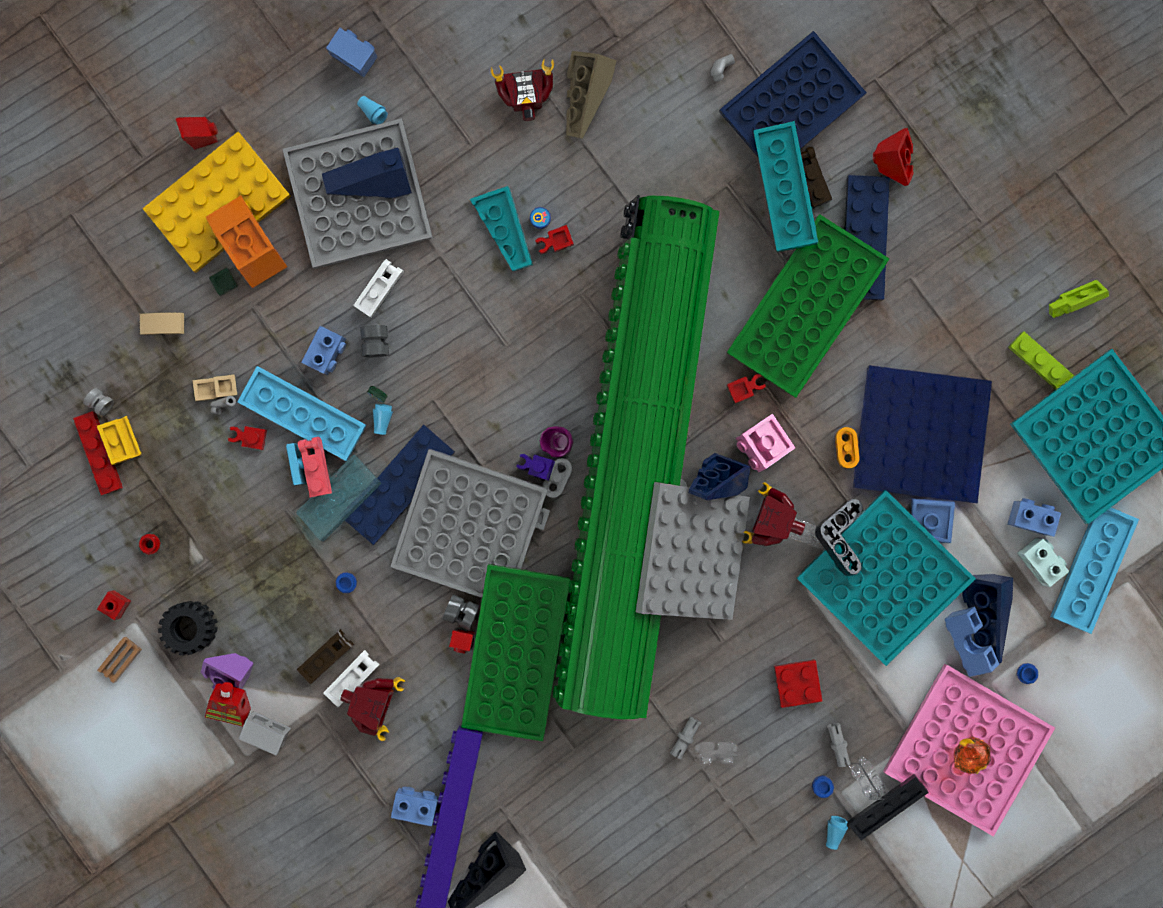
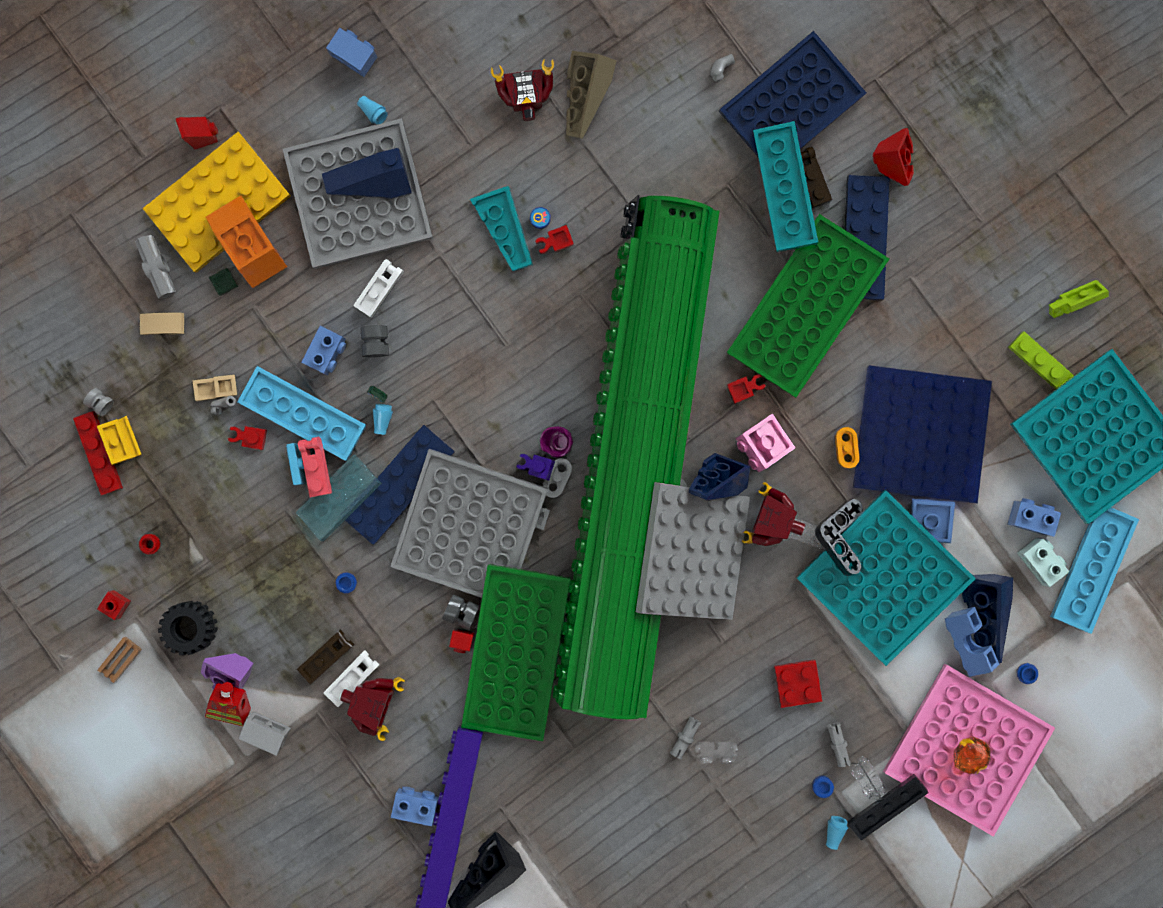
(155, 267): none -> light grey piece

